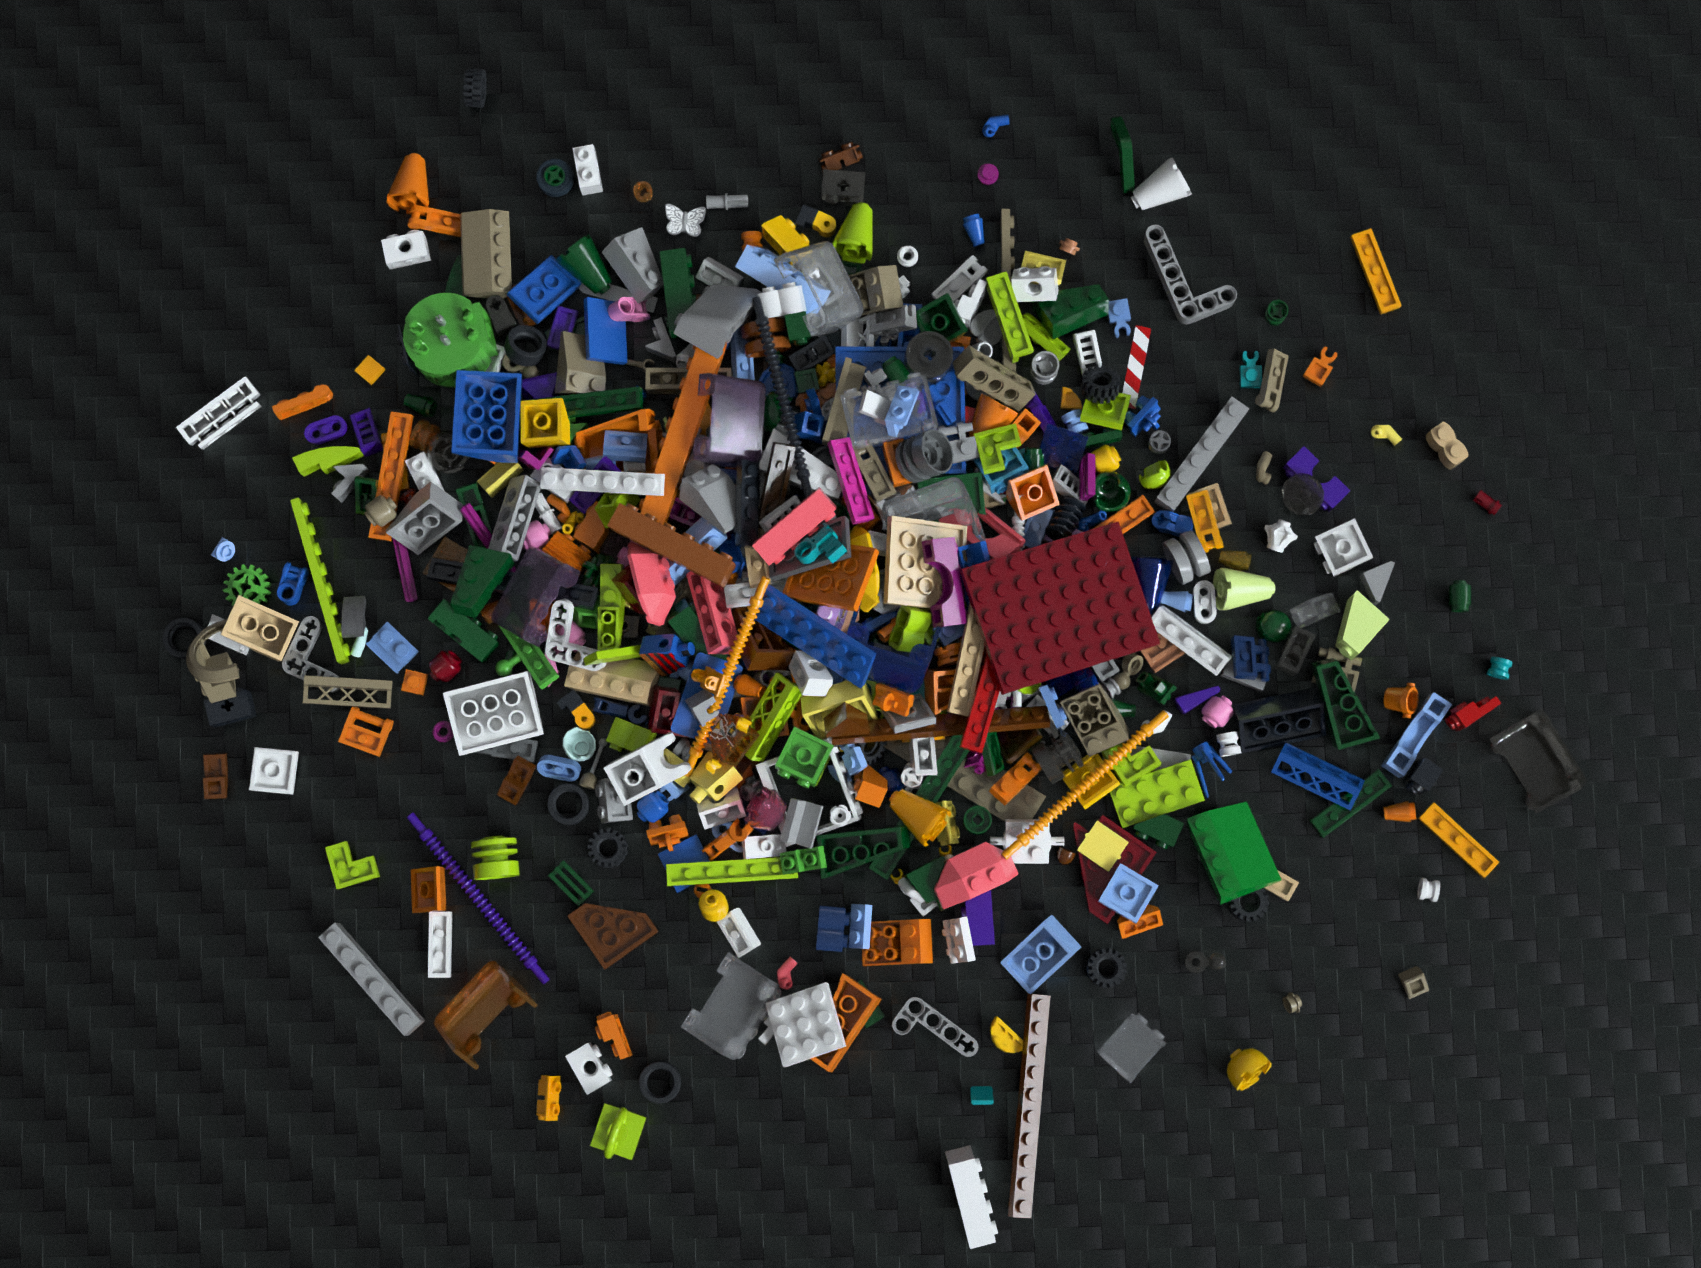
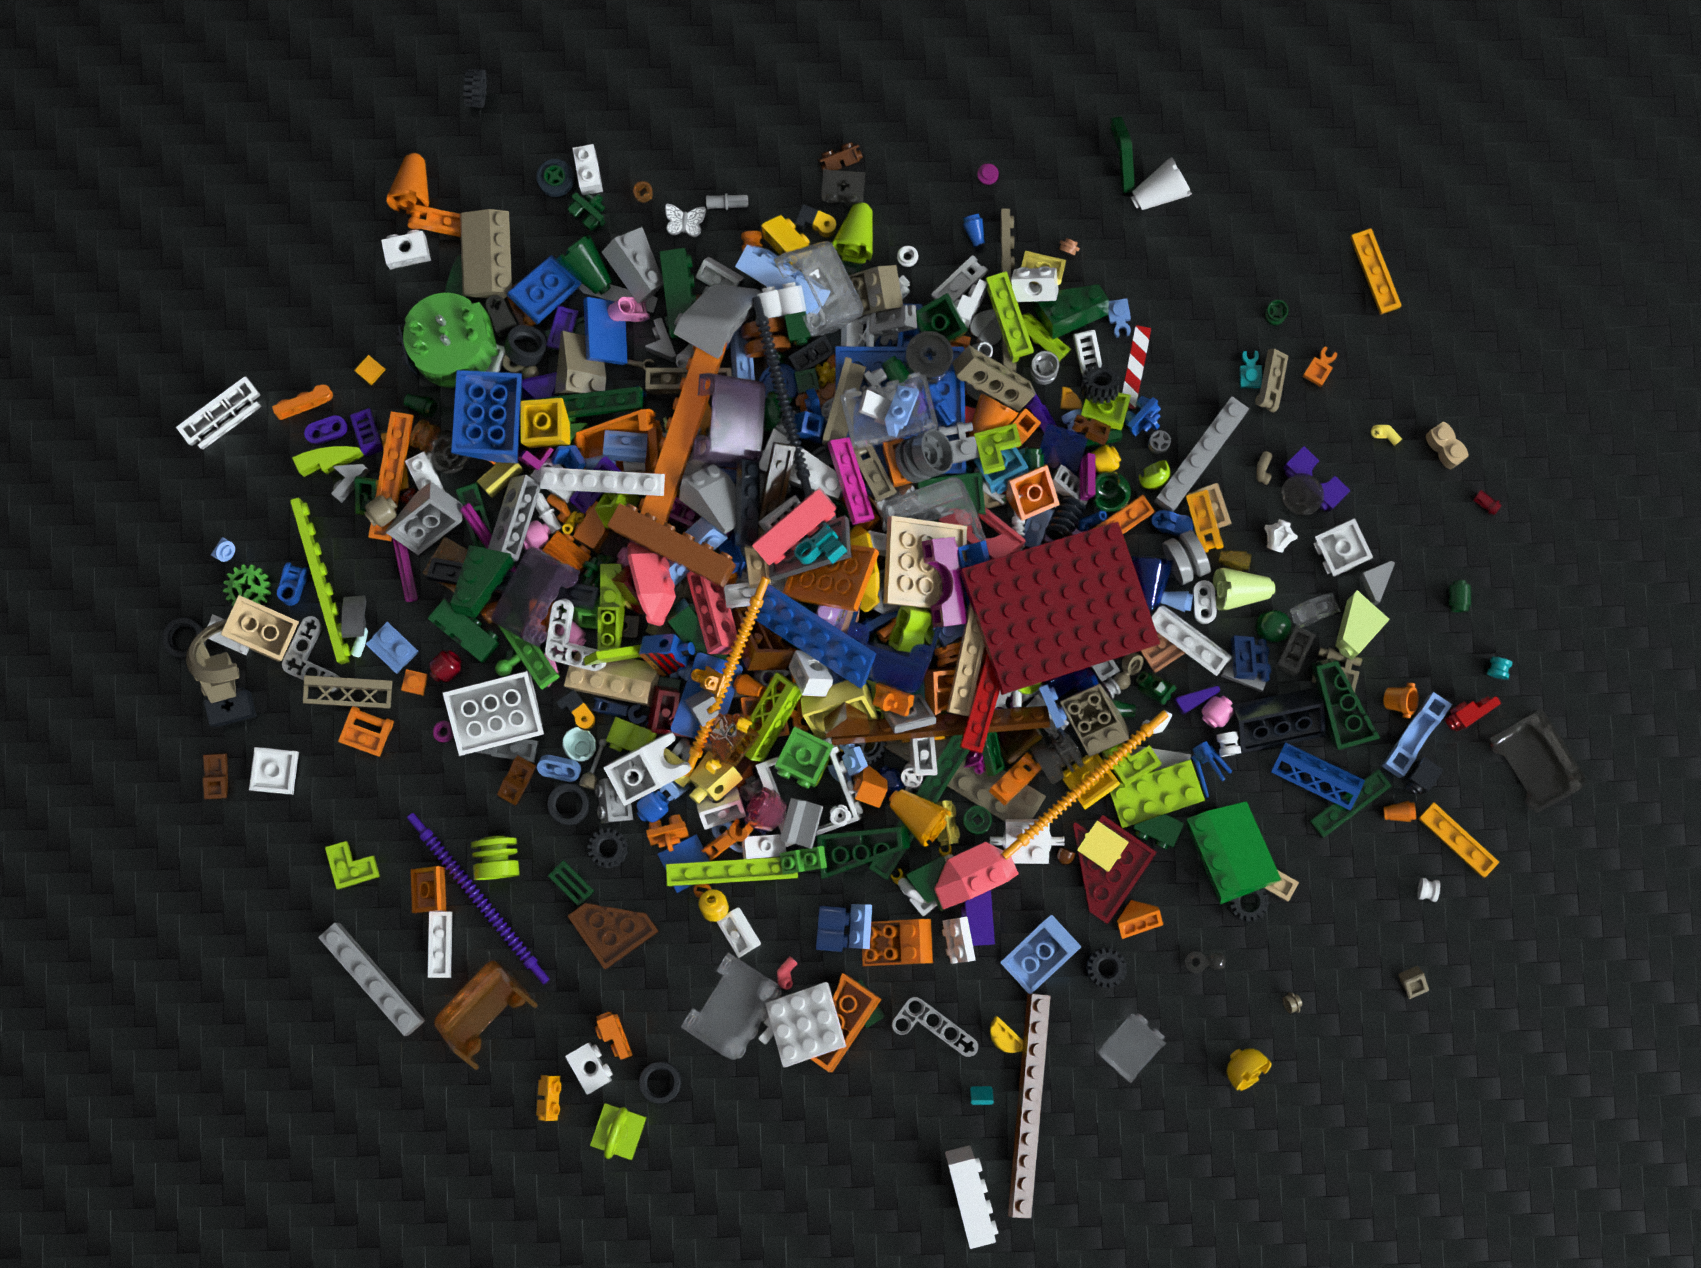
(594, 217): none -> dark green hips
(993, 123): blue arm -> none
(1094, 429): none -> reddish brown plate
(1128, 893): light blue plate -> none
(1179, 282): light grey beam -> none

